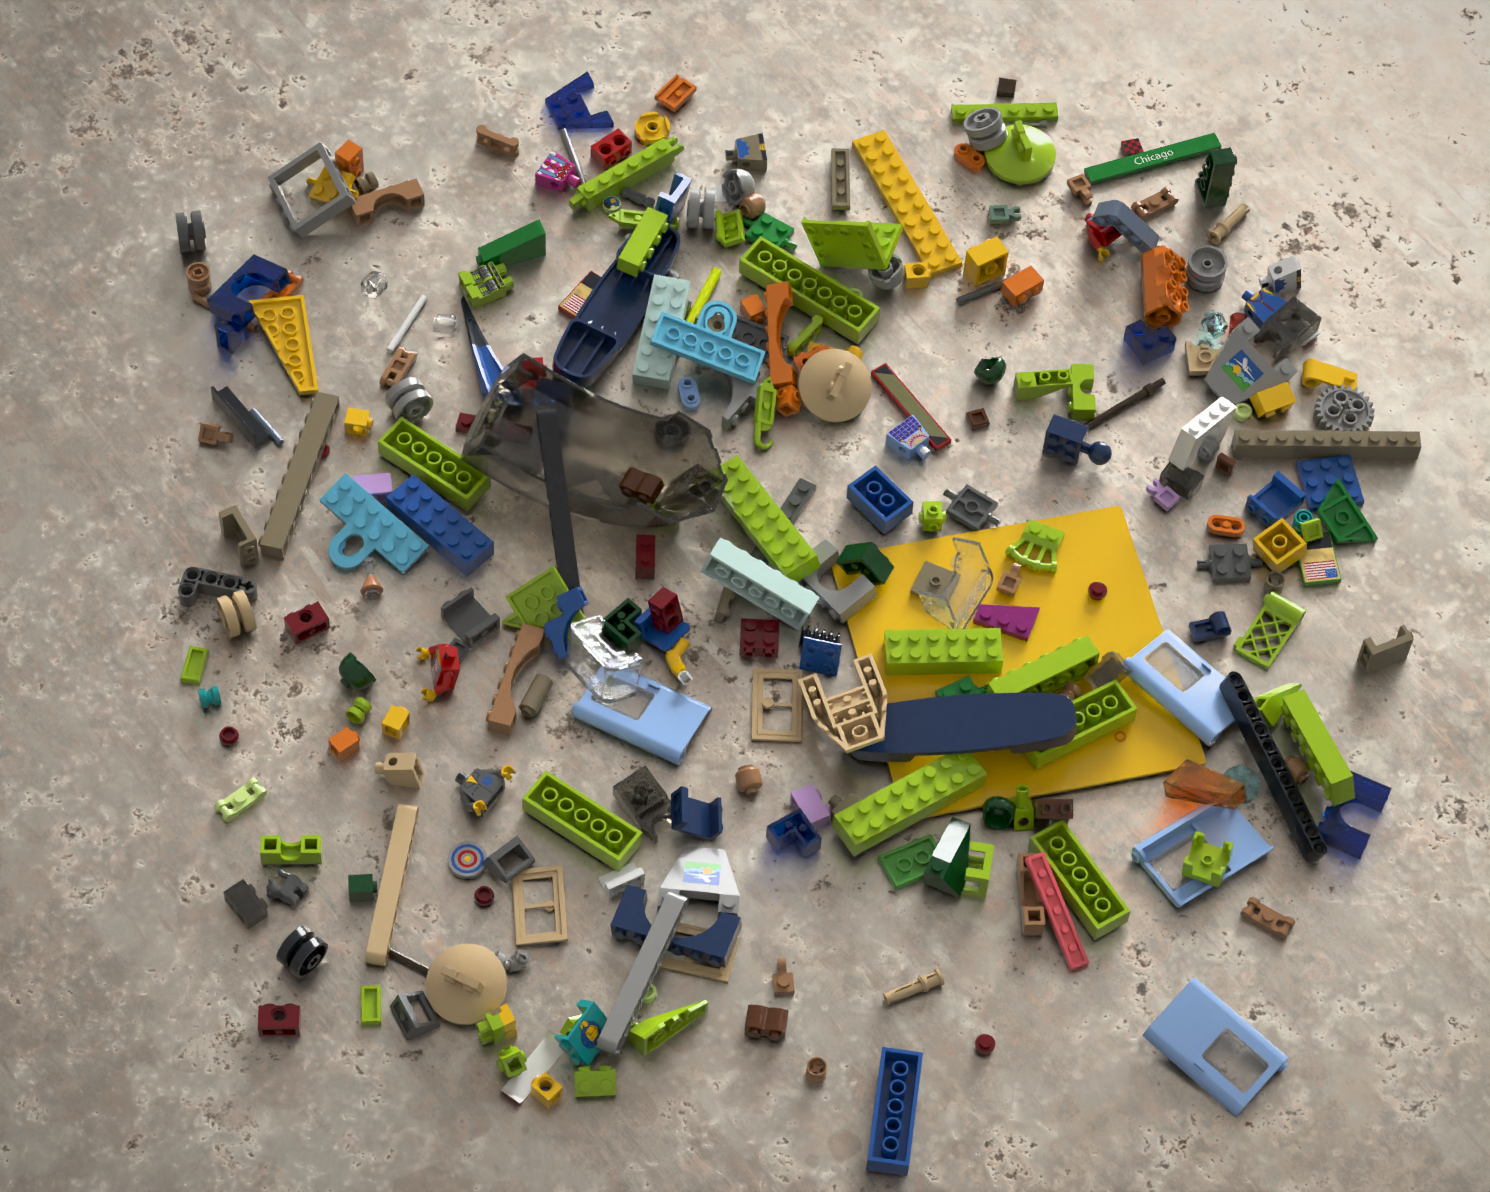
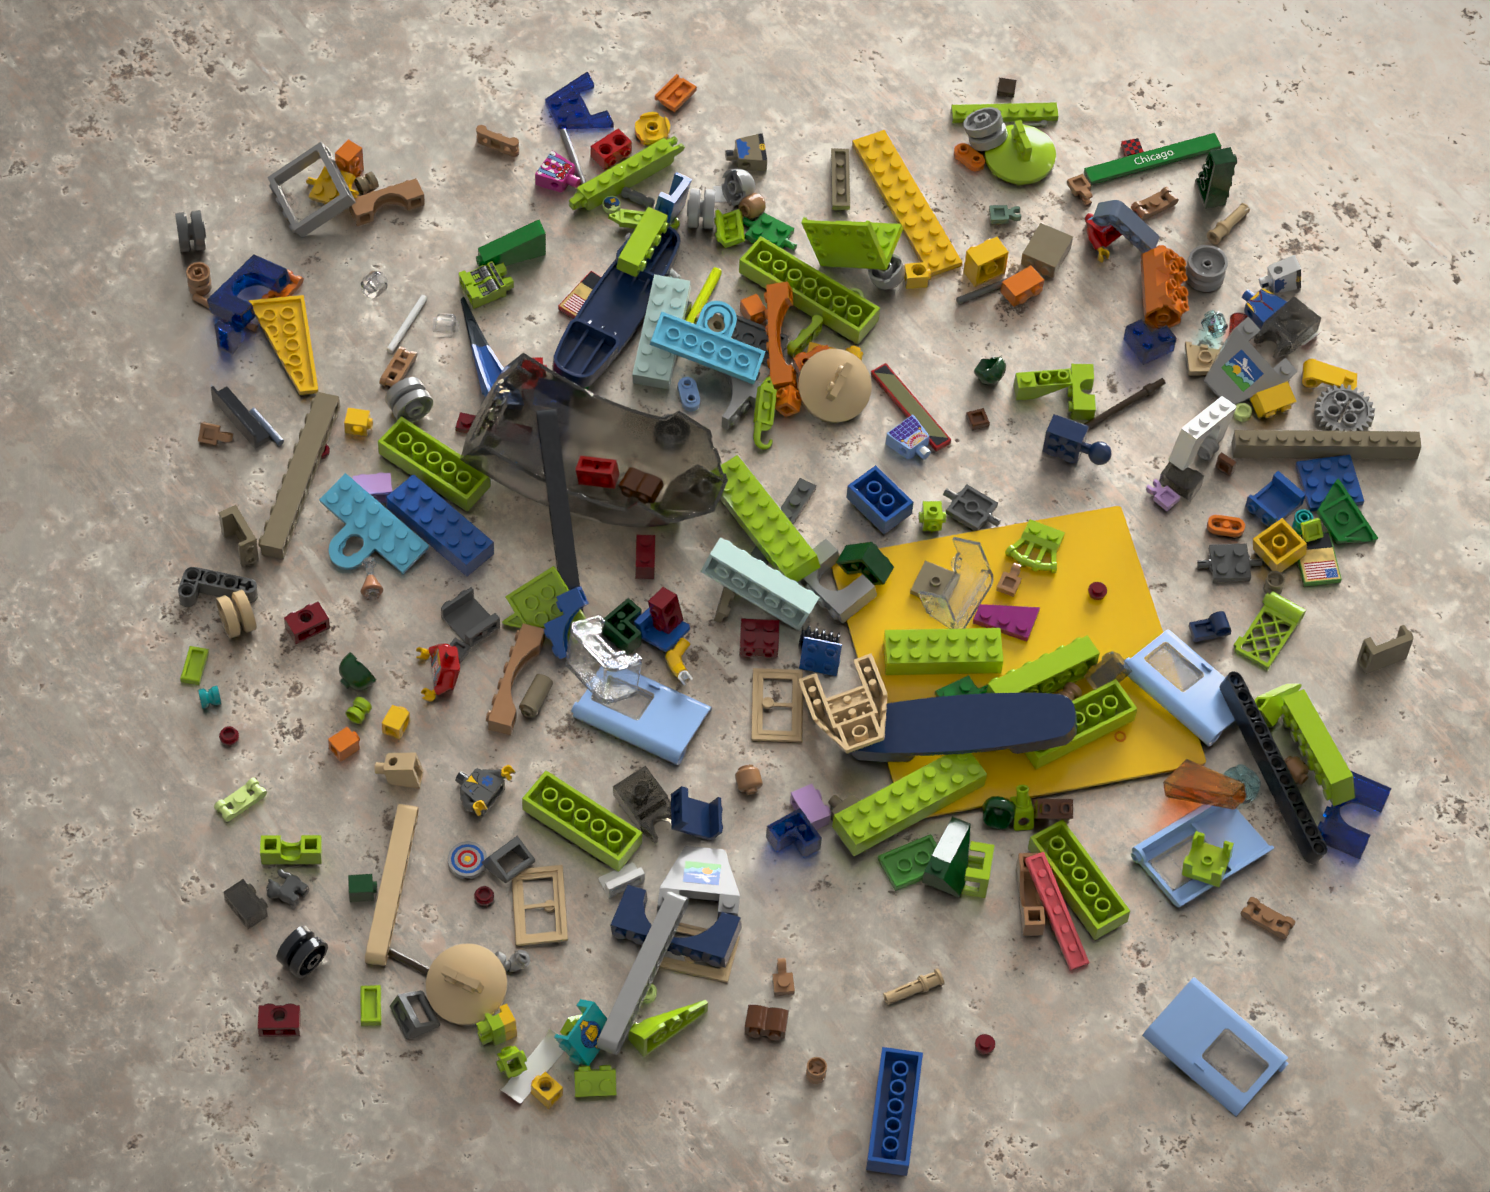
(597, 472): none -> red brick
(1047, 250): none -> dark tan brick

